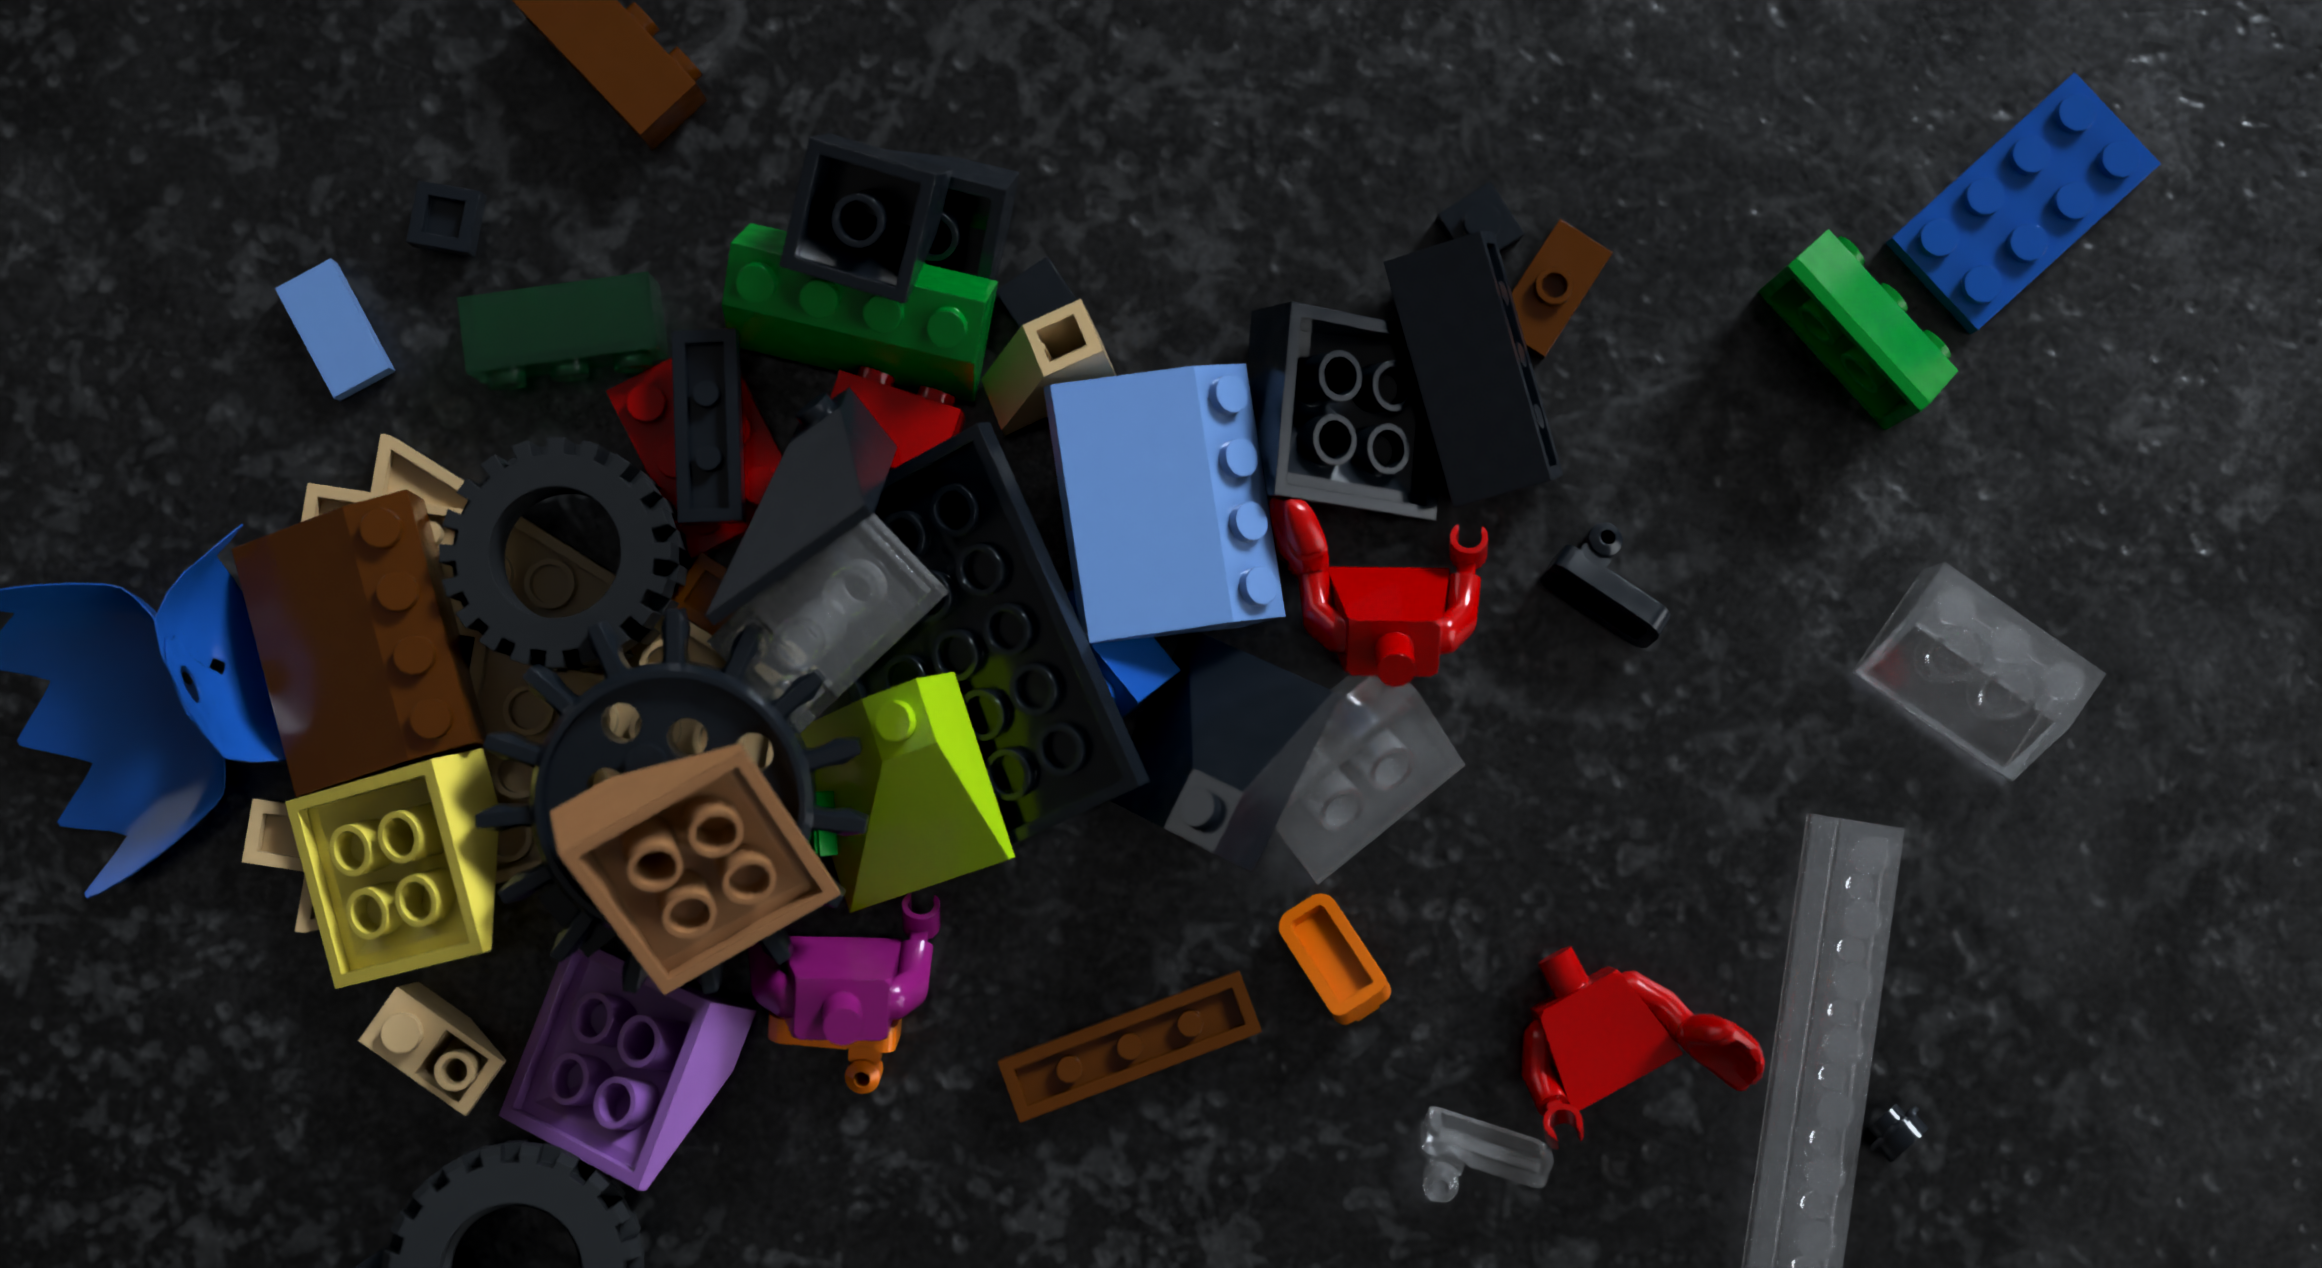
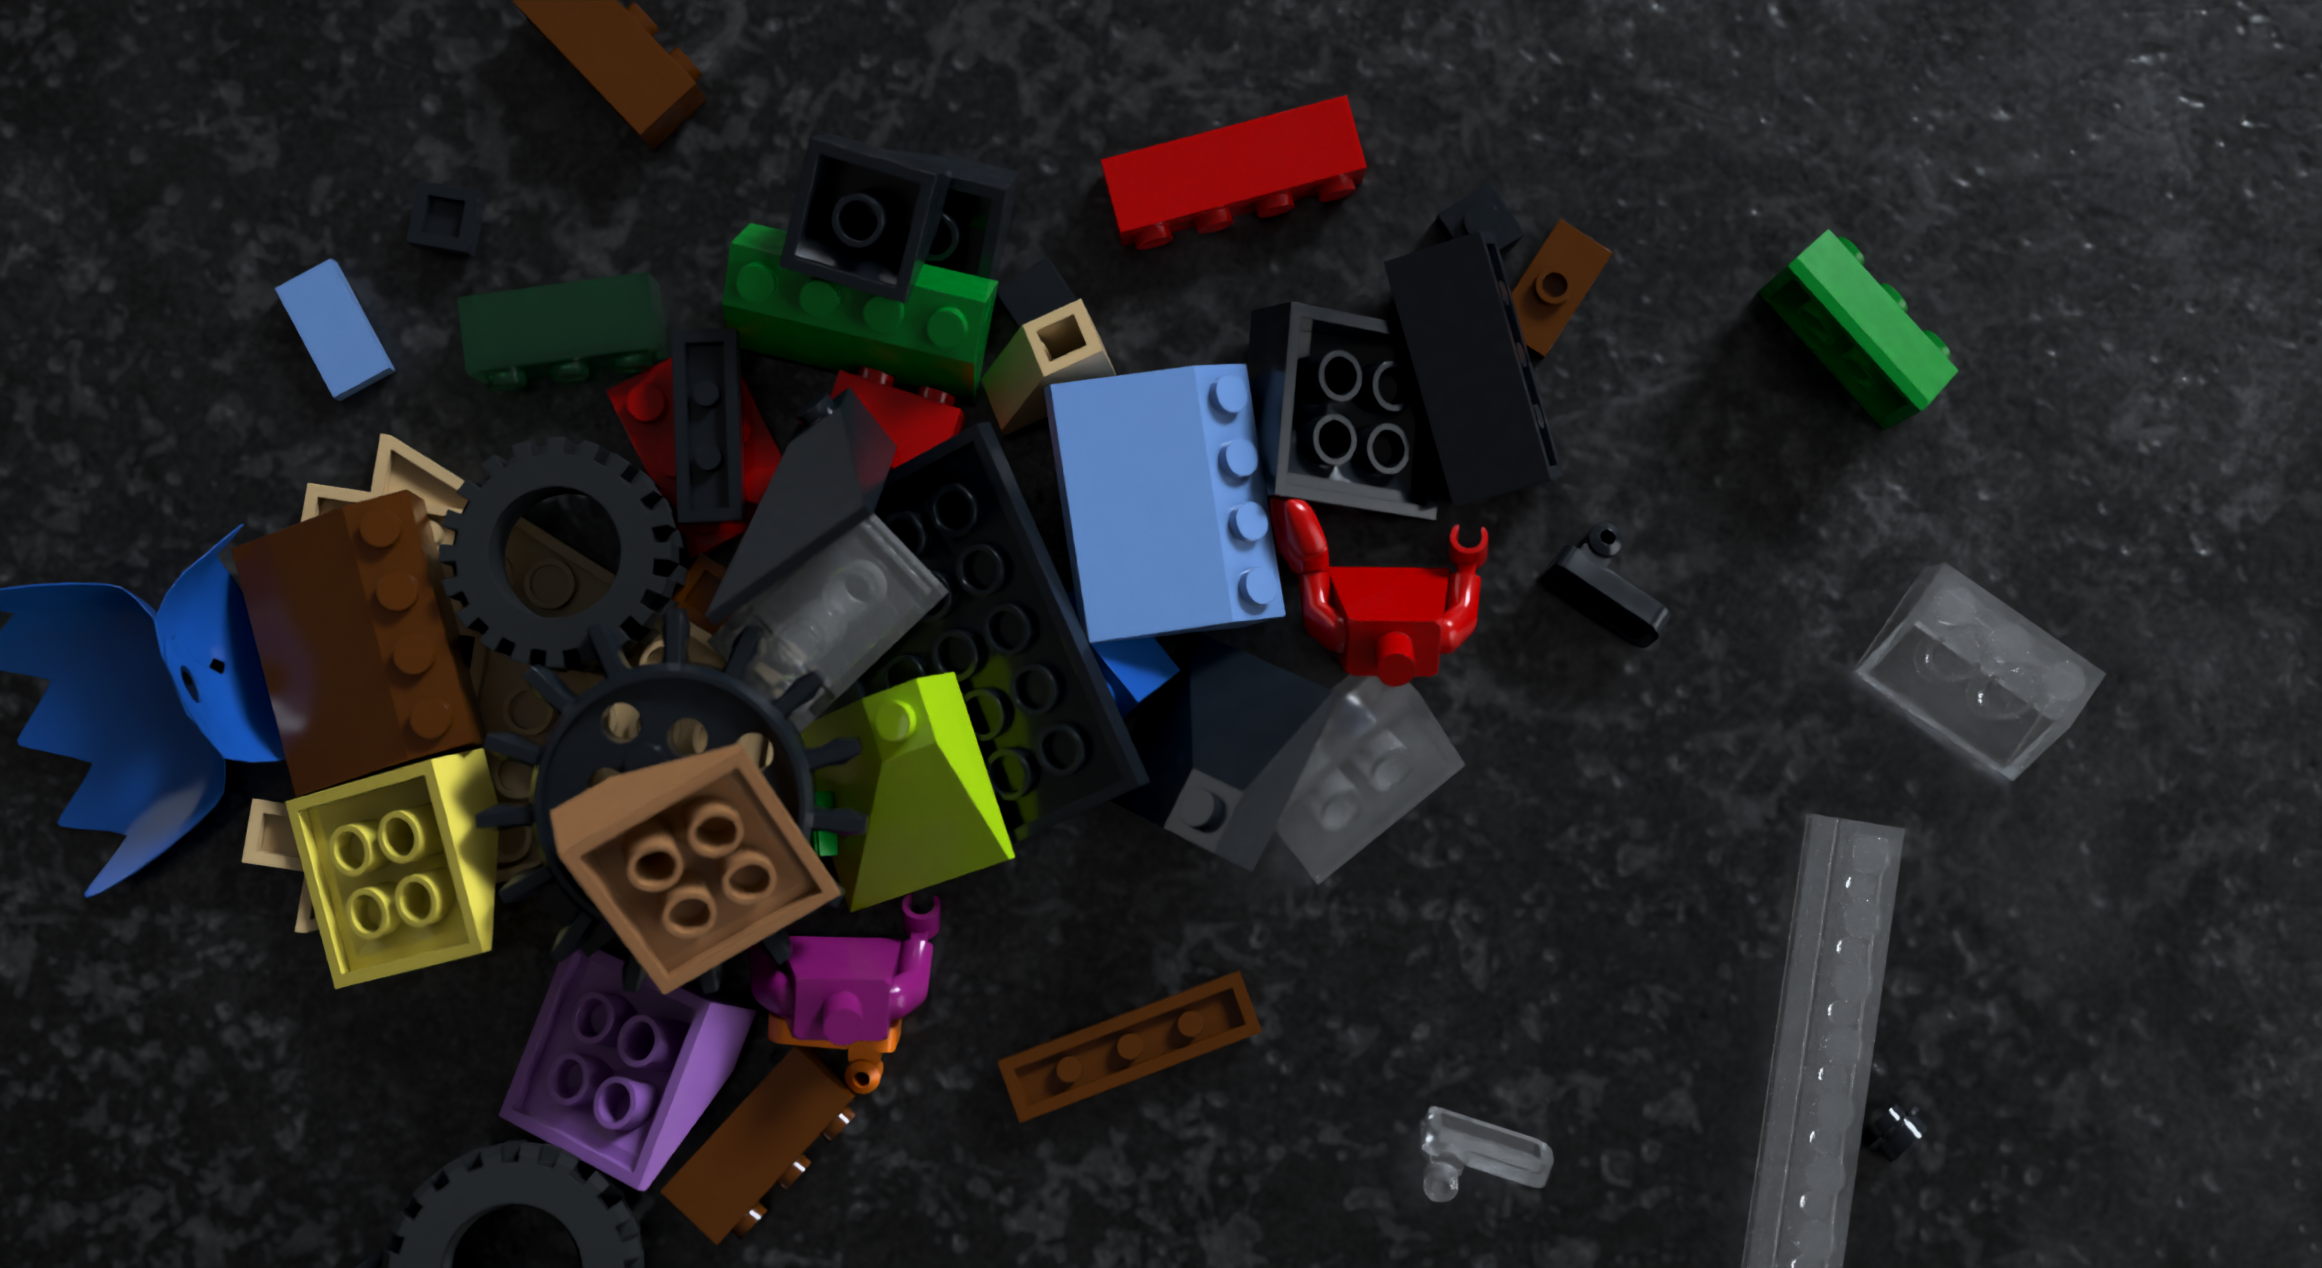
(434, 1045): tan slope -> none
(762, 1145): none -> reddish brown brick
(1234, 172): none -> red brick
(1334, 958): orange piece -> none
(1612, 1031): red torso -> none
(2023, 203): blue plate -> none

